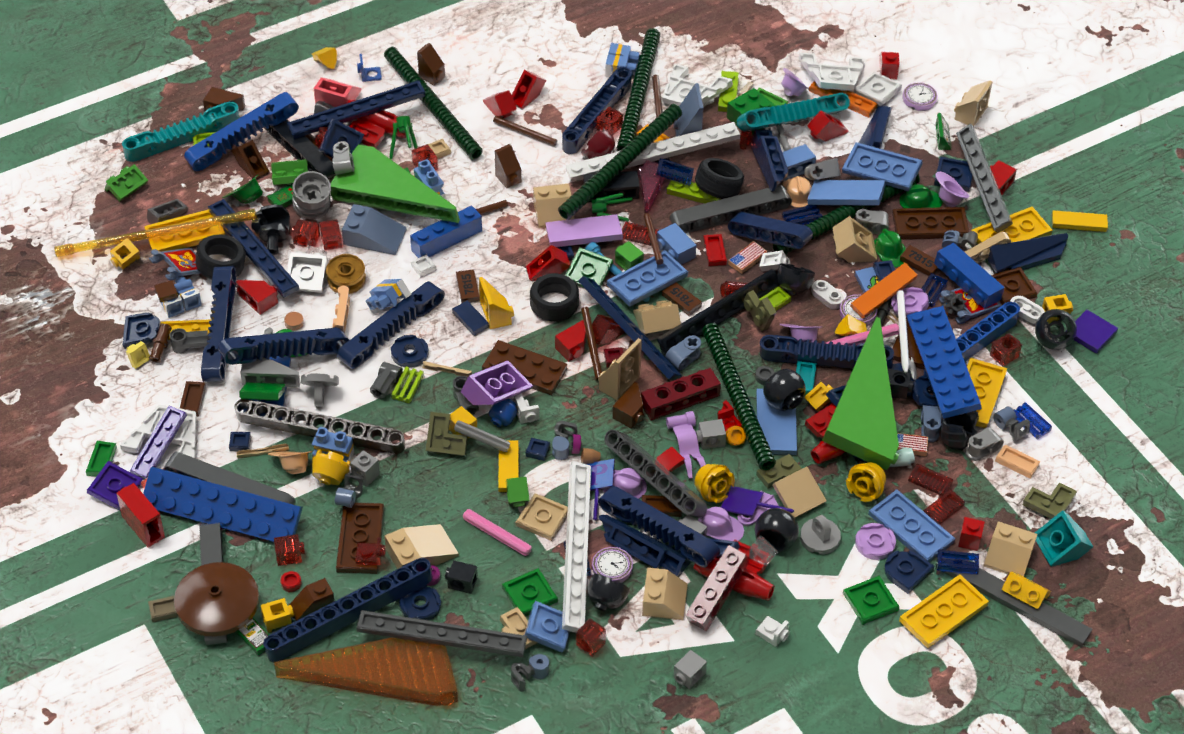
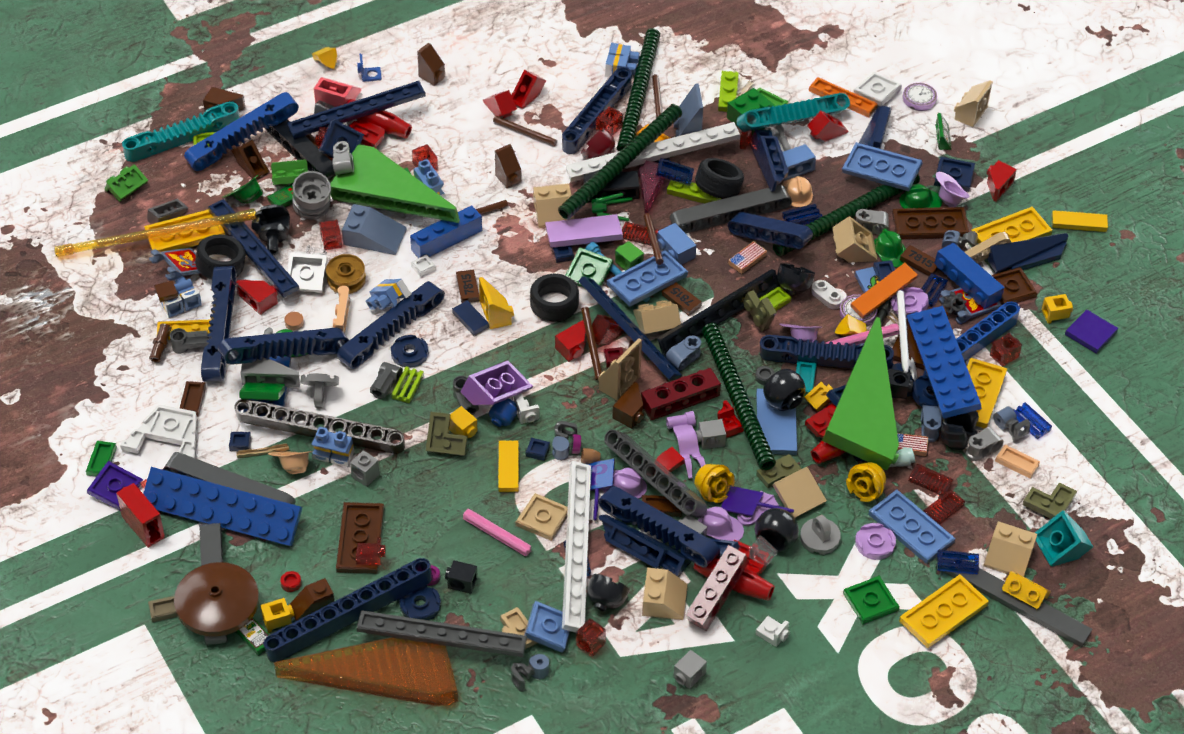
(126, 249): yellow brick -> none
(137, 354): light yellow tile -> none
(141, 328): dark blue tile -> none
(158, 441): tile -> none
(288, 549): clear red brick -> none
(305, 233): clear red brick -> none
(329, 467): yellow cone -> none
(347, 495): leg -> none
(404, 126): green plant -> none
(420, 542): tan slope -> none
(434, 104): dark green piece -> none
(440, 148): tan tile -> none
(459, 372): tan piece -> none
(482, 436): light grey axle -> none
(517, 491): bright green brick -> none
(527, 589): green tile -> none
(538, 369): reddish brown plate -> none
(549, 261): red slope -> none
(613, 563): tile -> none
(678, 87): white wing -> none
(715, 250): red tile -> none
(729, 287): clear red cone -> none
(735, 435): light orange tile -> none
(772, 260): white bracket -> none
(792, 84): lavender piece -> none
(824, 169): light grey piece -> none
(833, 76): white wing -> none
(846, 192): medium blue tile -> none
(889, 64): red slope -> none
(907, 569): dark blue tile -> none
(971, 534): red brick -> none
(984, 178): tile -> none
(1028, 309): white plate -> none
(1043, 332): black wheel -> none

